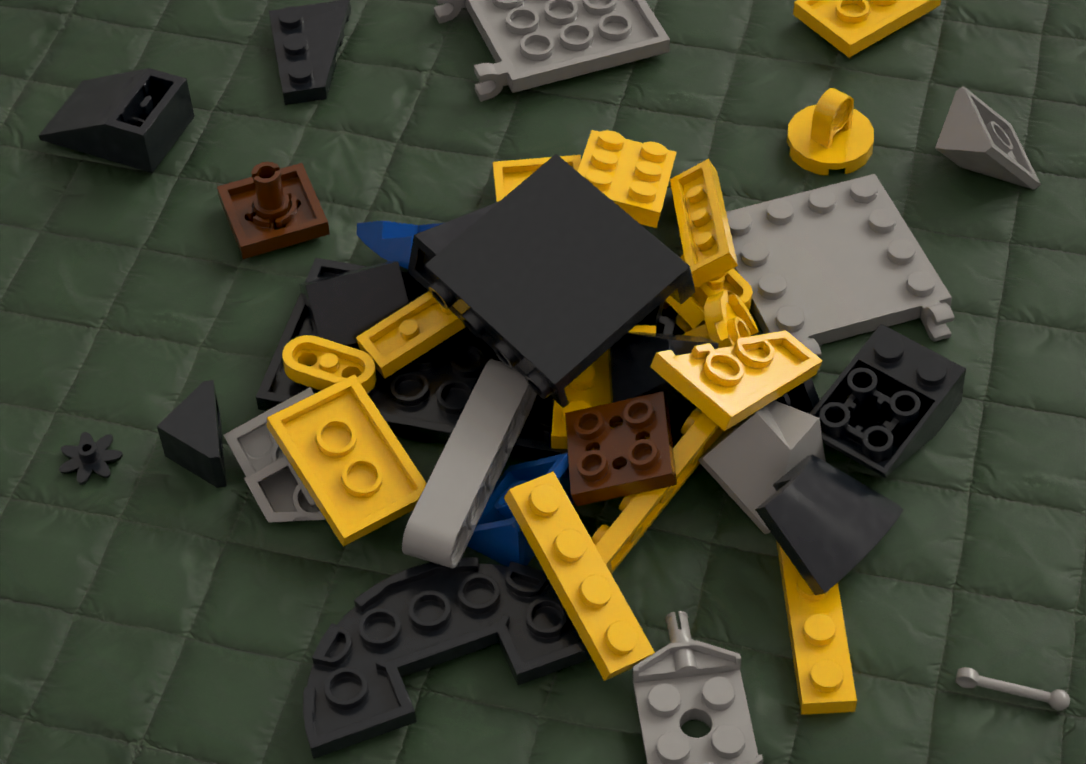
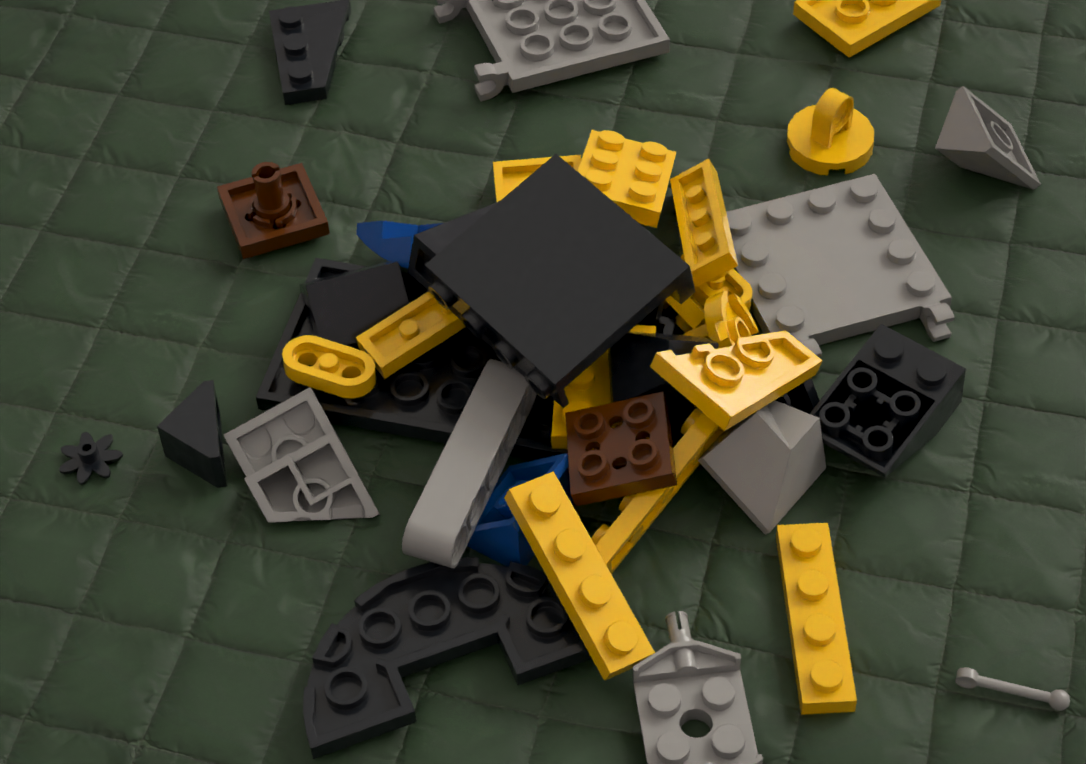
(124, 117): black slope -> none
(348, 459): yellow plate -> none
(826, 521): black slope -> none

